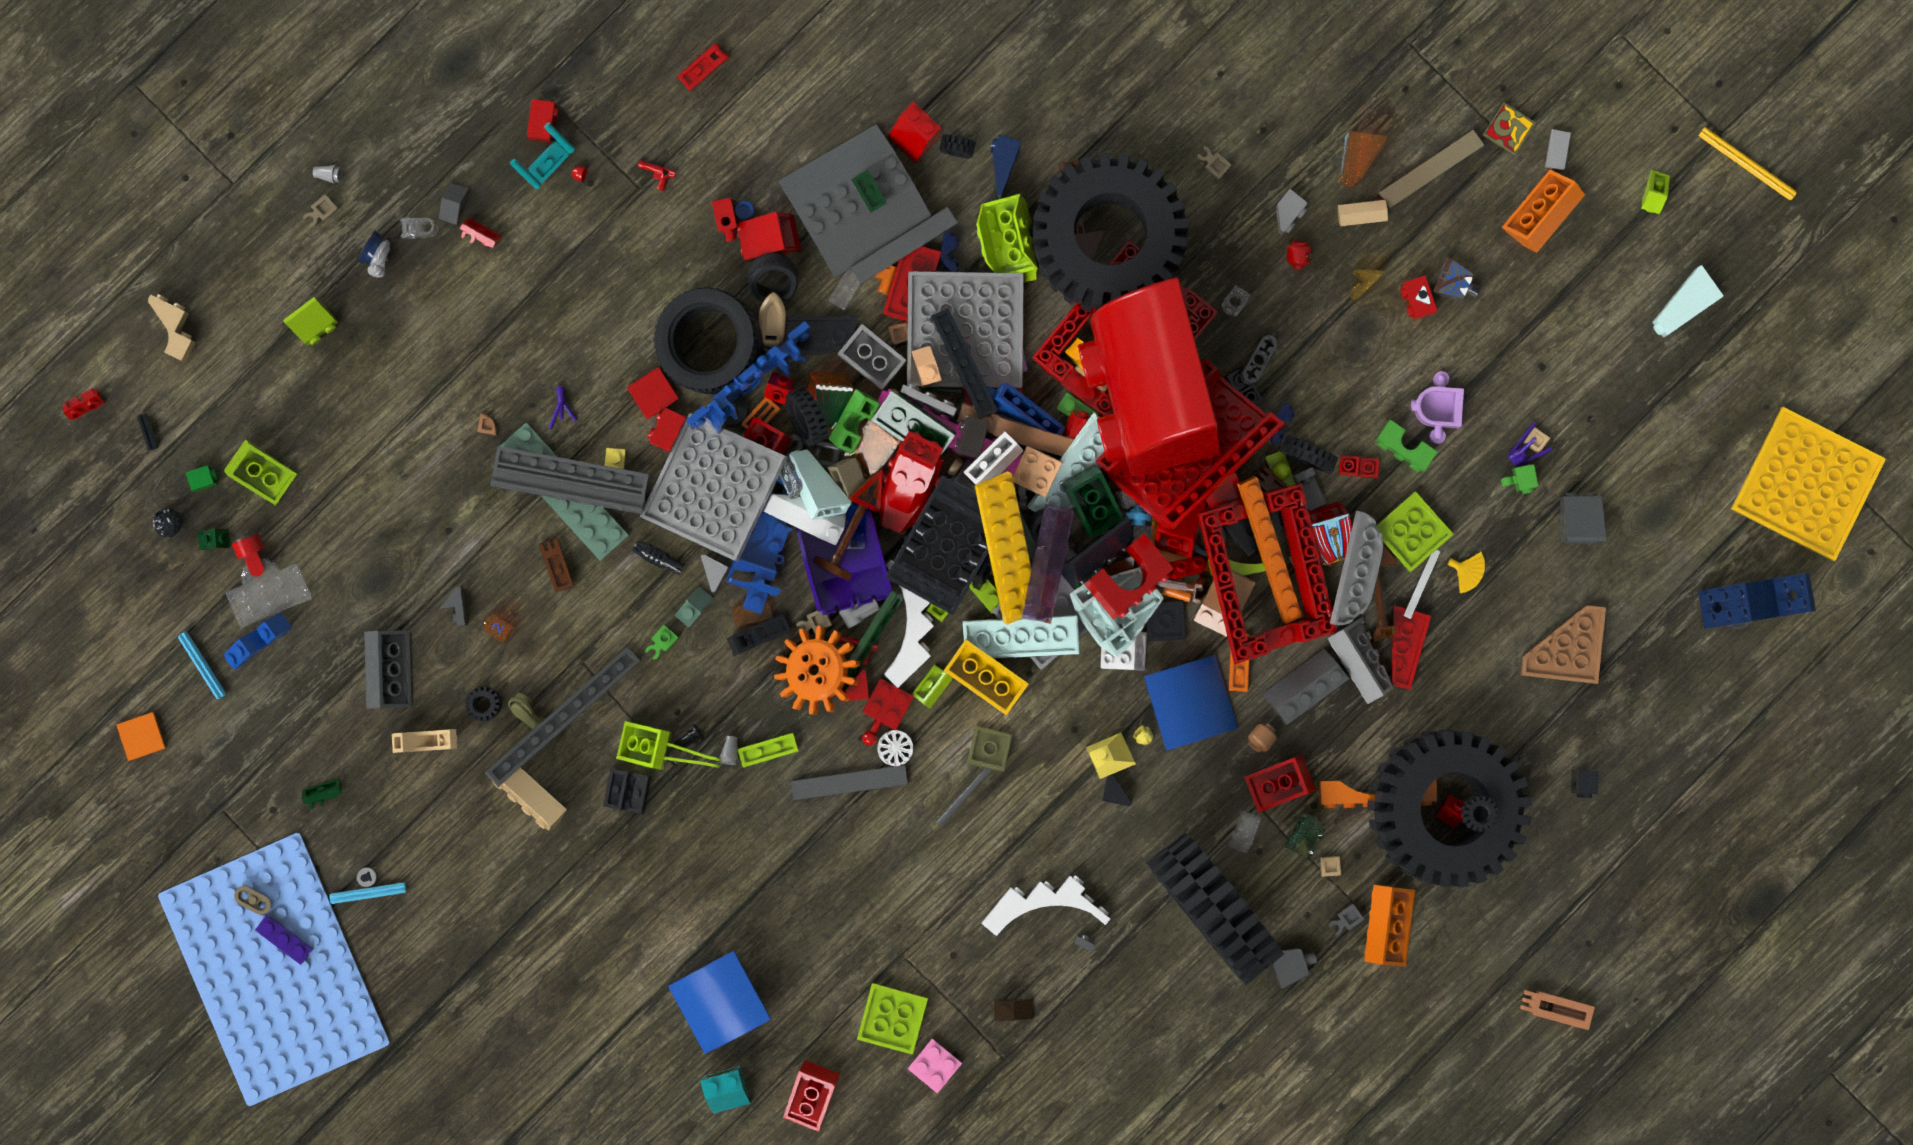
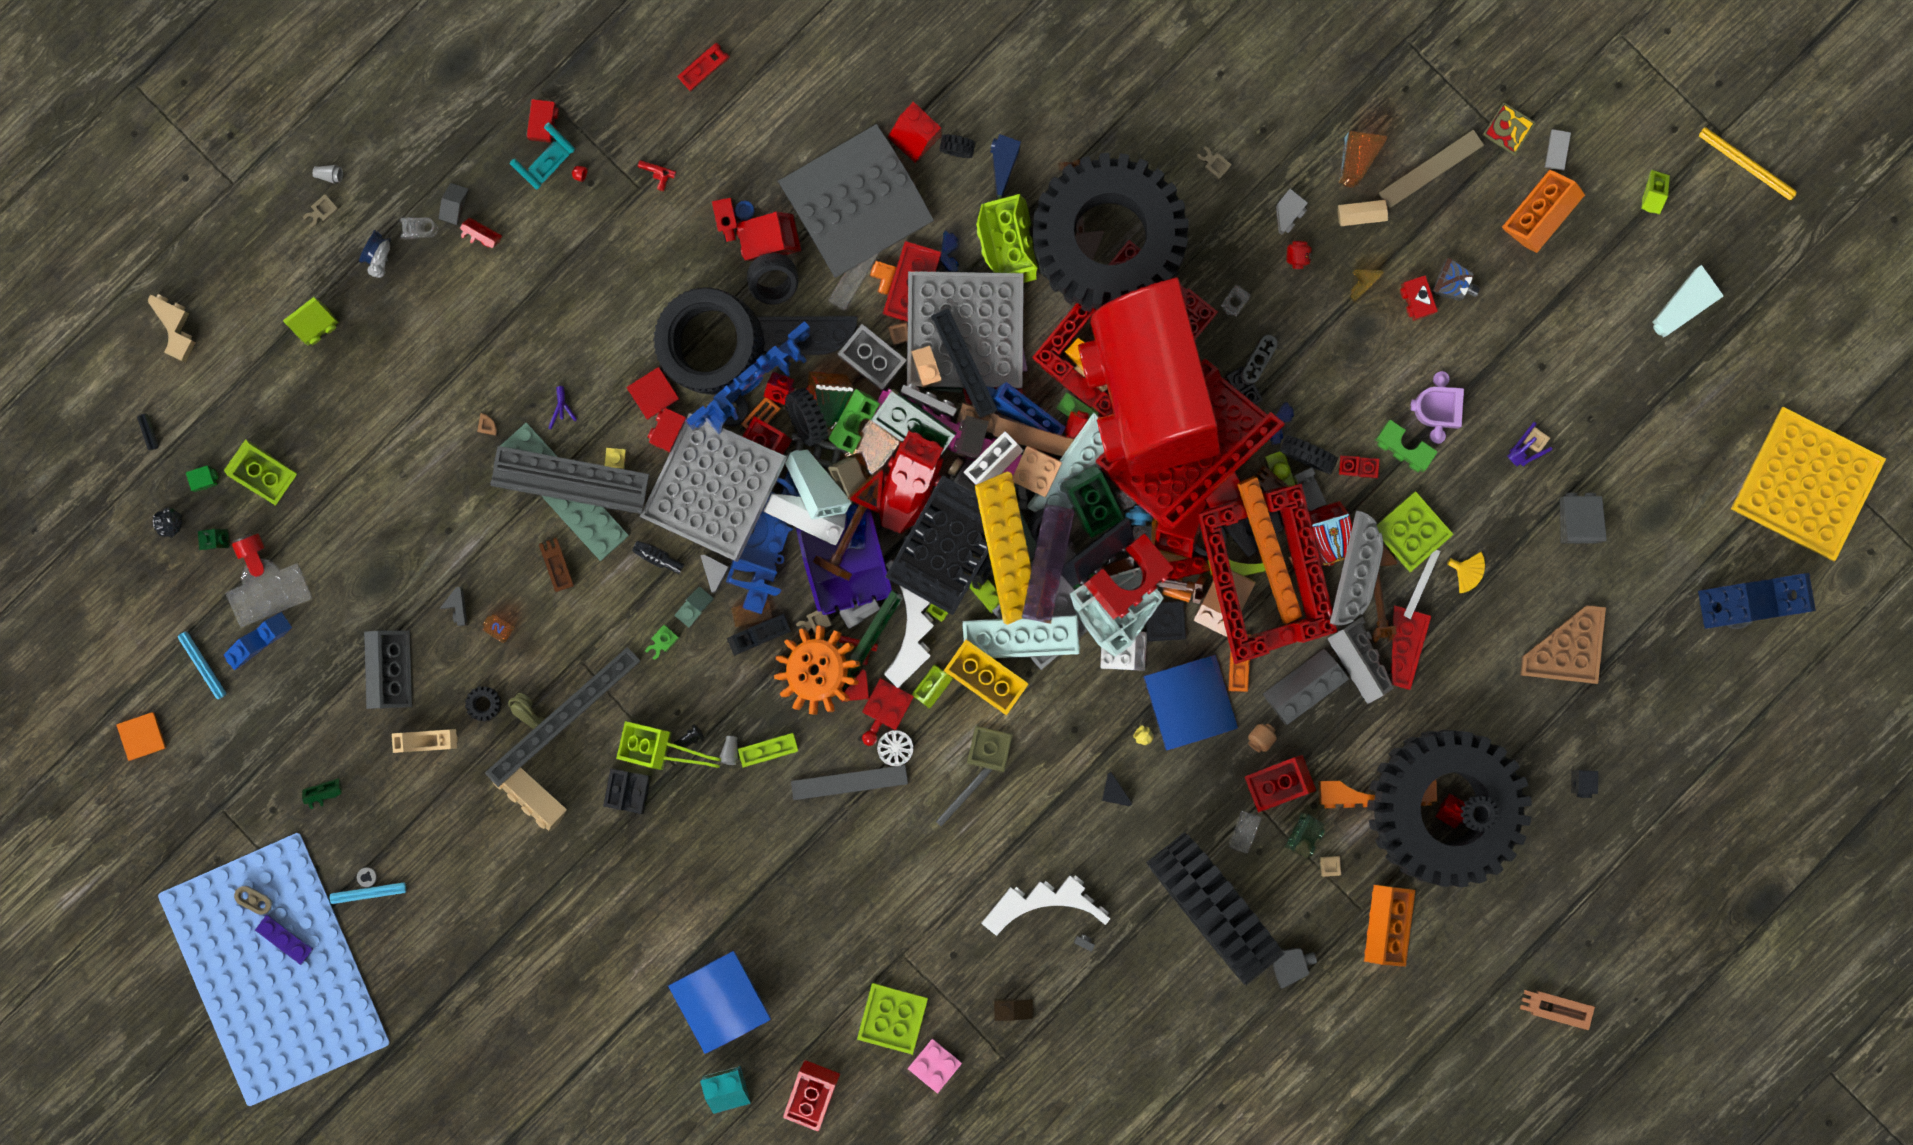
(75, 408): red hinge -> none
(772, 320): tan piece -> none
(790, 479): clear plate -> none
(869, 191): dark green plate -> none
(904, 245): dark grey tile -> none
(1110, 755): light yellow slope -> none
(1348, 918): dark grey plate -> none
(1523, 478): bright green brick -> none

